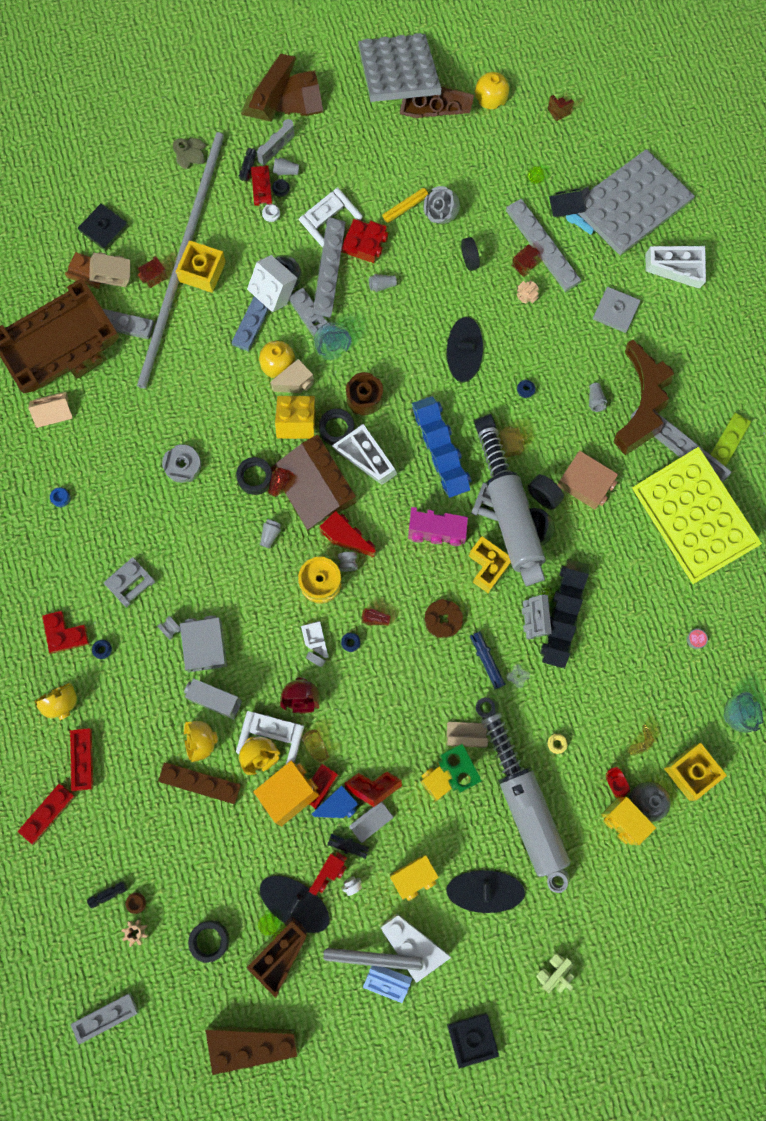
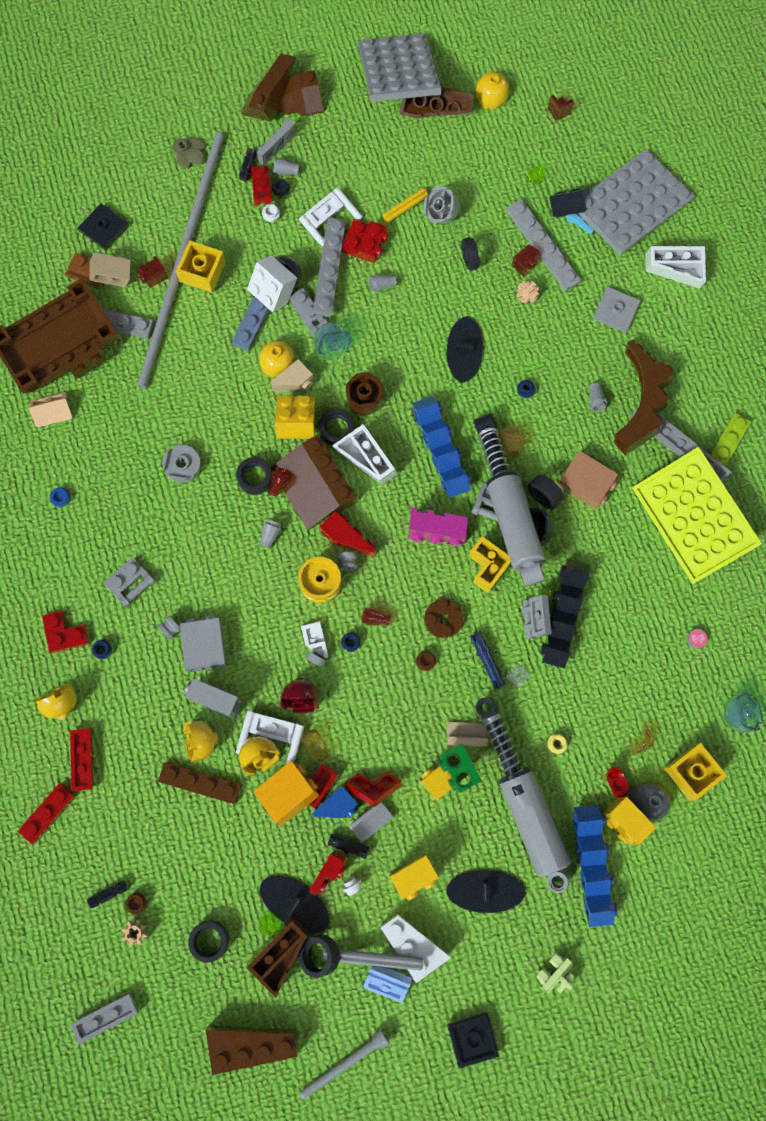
(305, 959): none -> black tyre
(378, 1041): none -> light grey piece
(425, 661): none -> reddish brown plate
(594, 872): none -> blue brick

